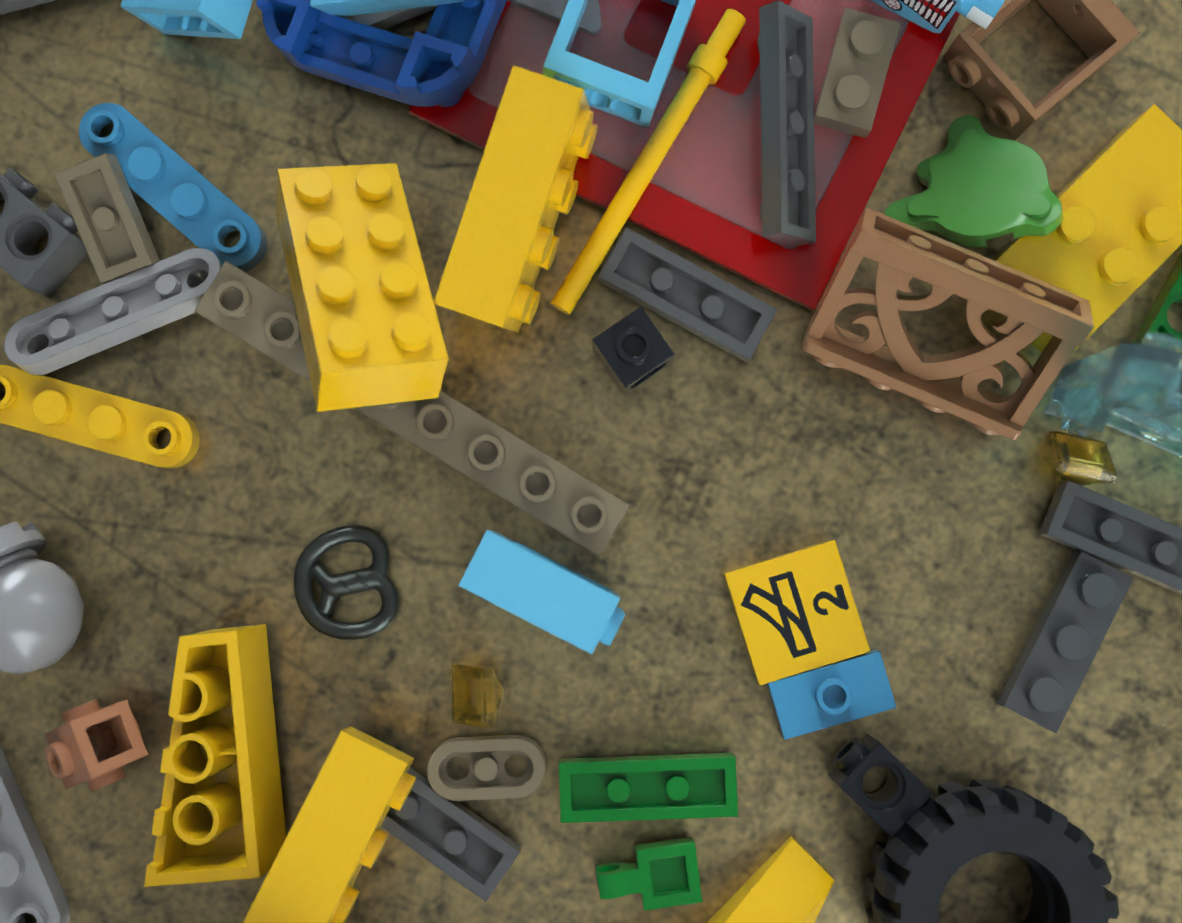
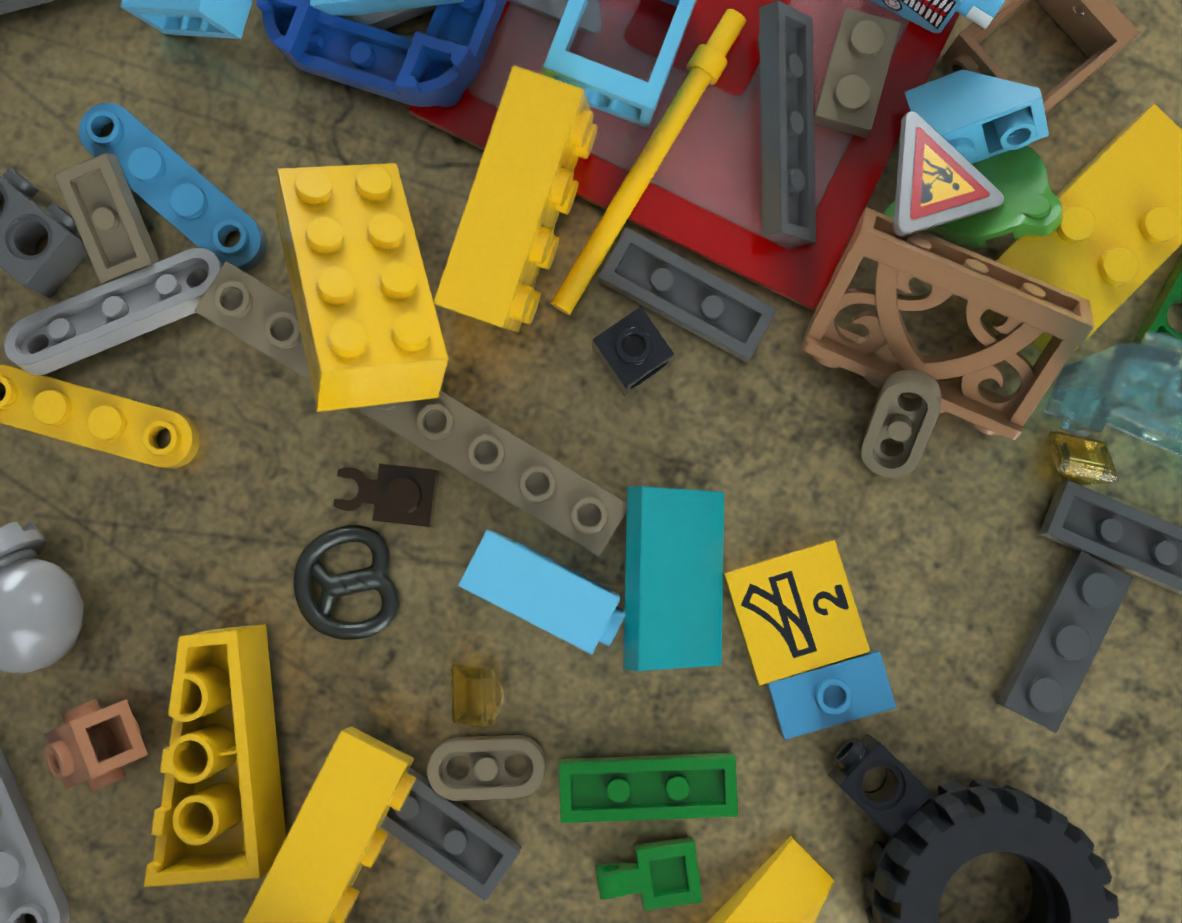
(398, 494): none -> dark brown plate
(673, 578): none -> teal tile
(903, 421): none -> dark tan plate
(935, 181): none -> piece
(980, 113): none -> medium azure slope

